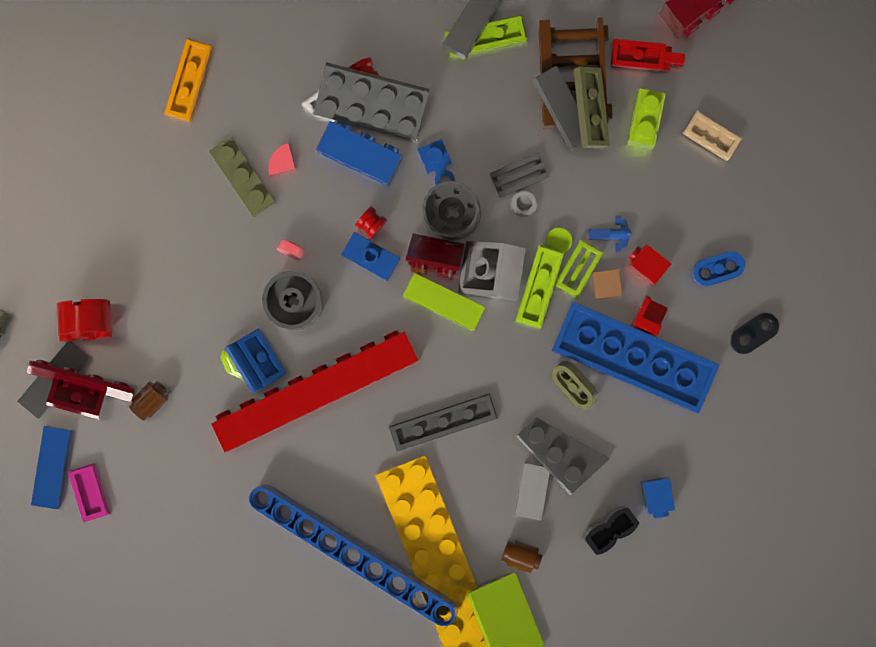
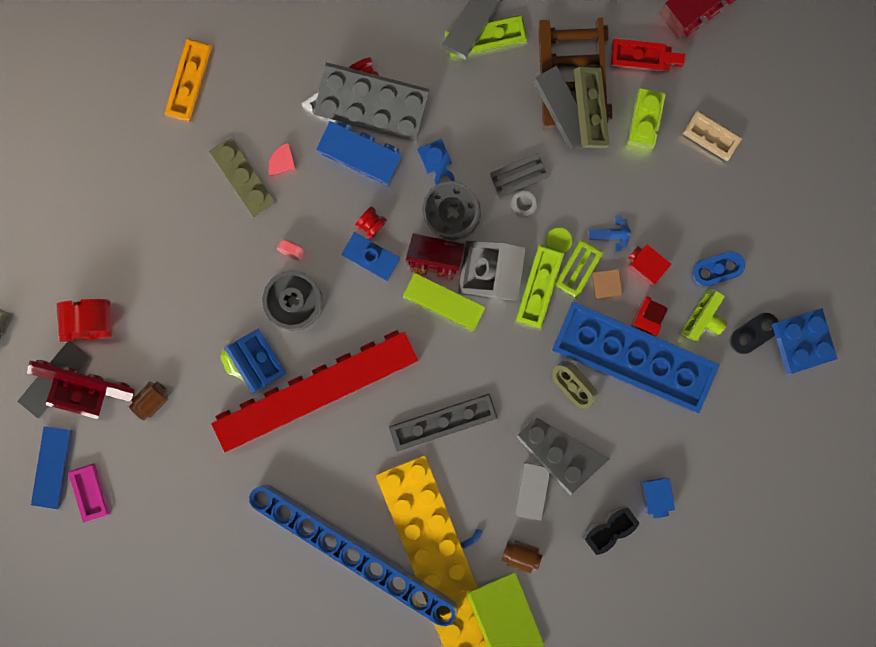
(471, 541): none -> blue leg
(704, 316): none -> lime tile
(804, 341): none -> blue plate

